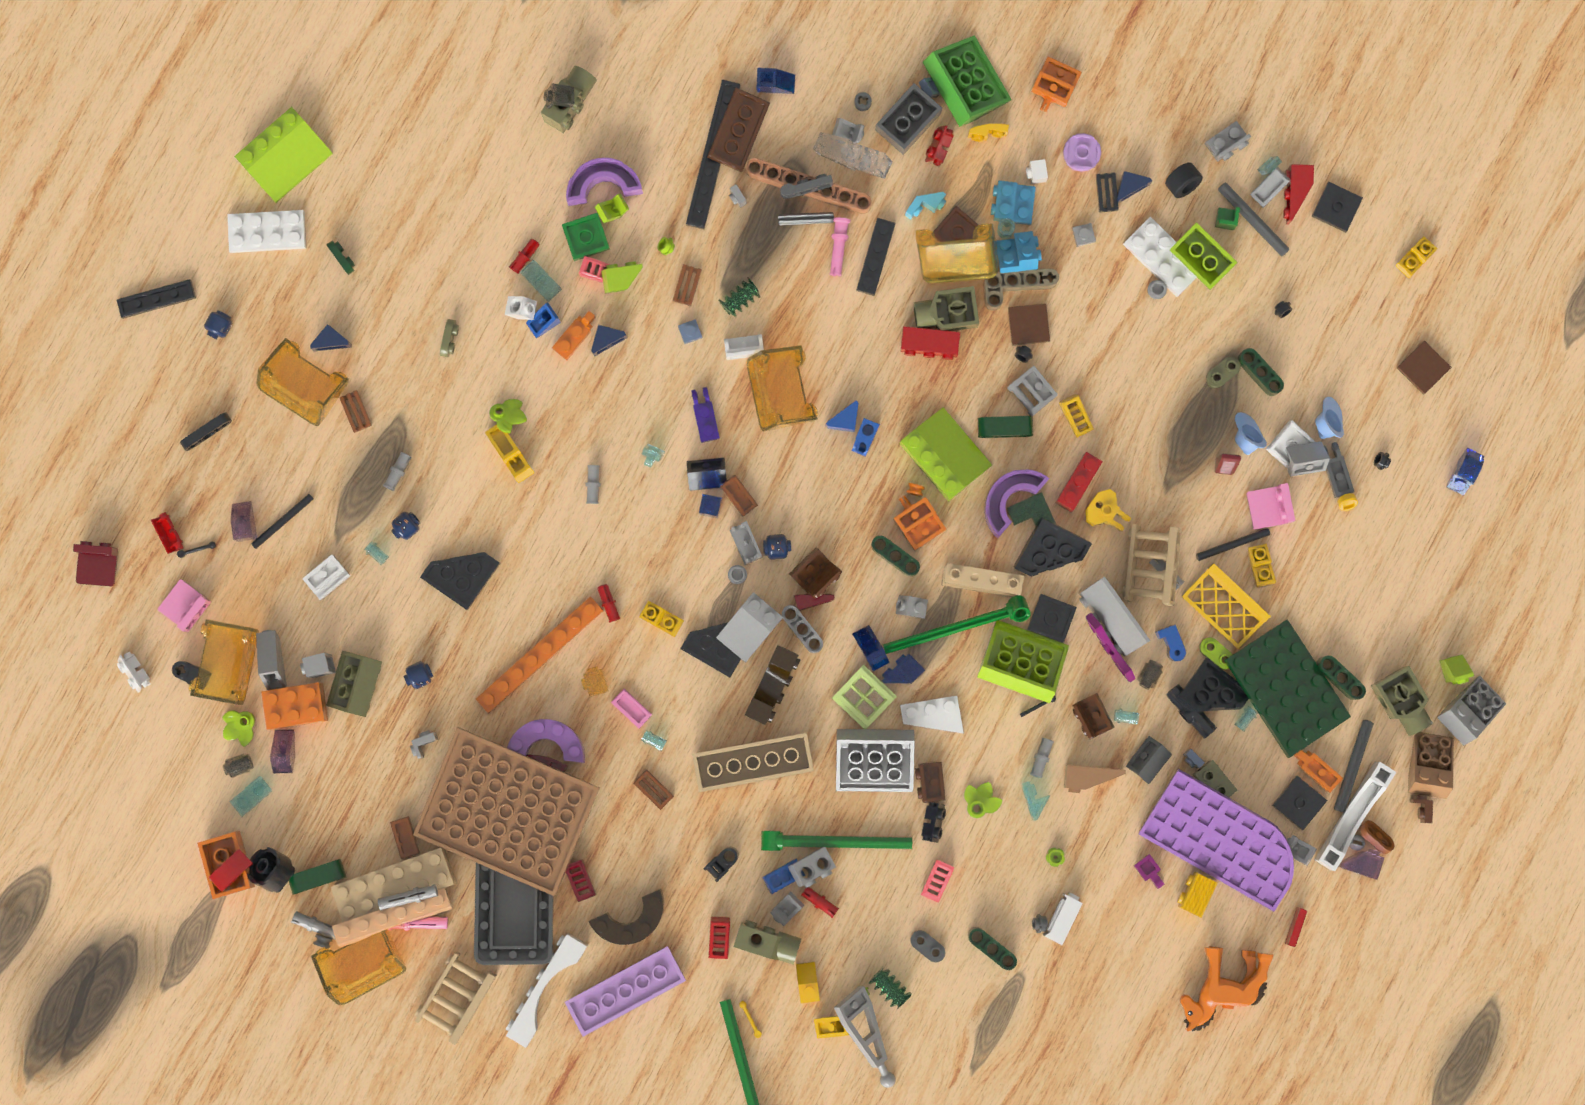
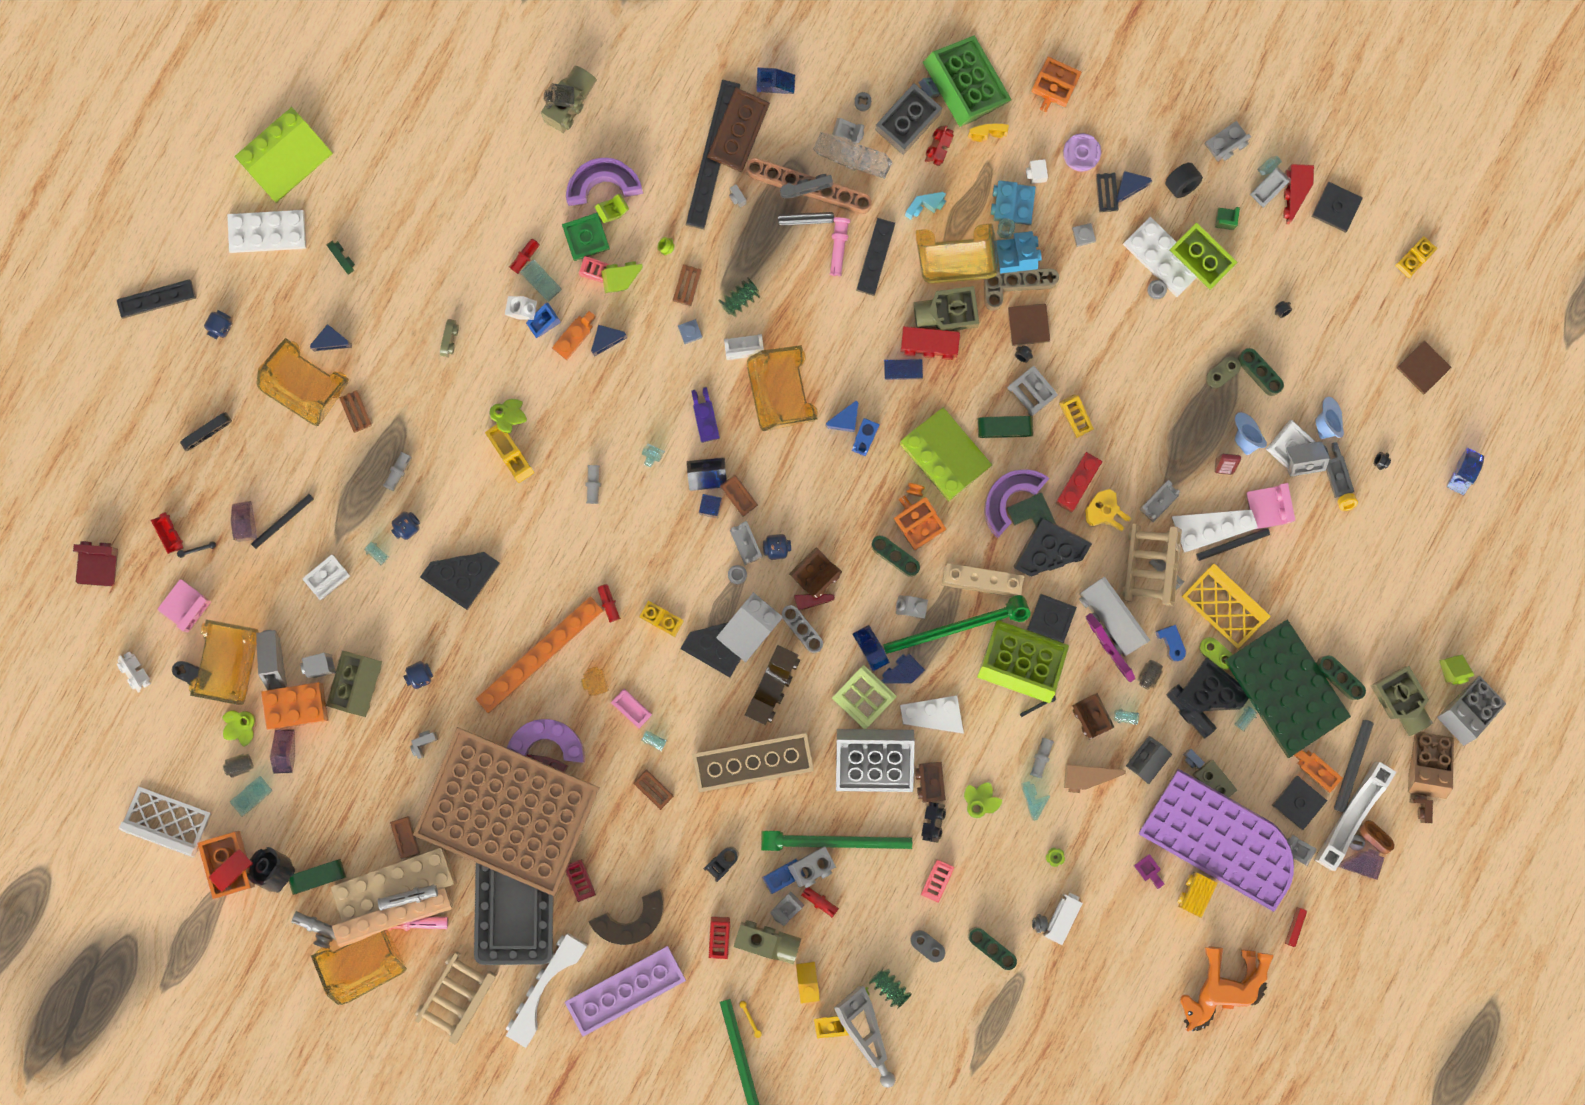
(160, 838): none -> white fence
(903, 369): none -> clear blue plate
(955, 227): reddish brown tile -> none
(1160, 501): none -> light grey hinge
(1209, 528): none -> white wing
(1255, 221): dark grey axle -> none
(1261, 565): yellow slope -> none

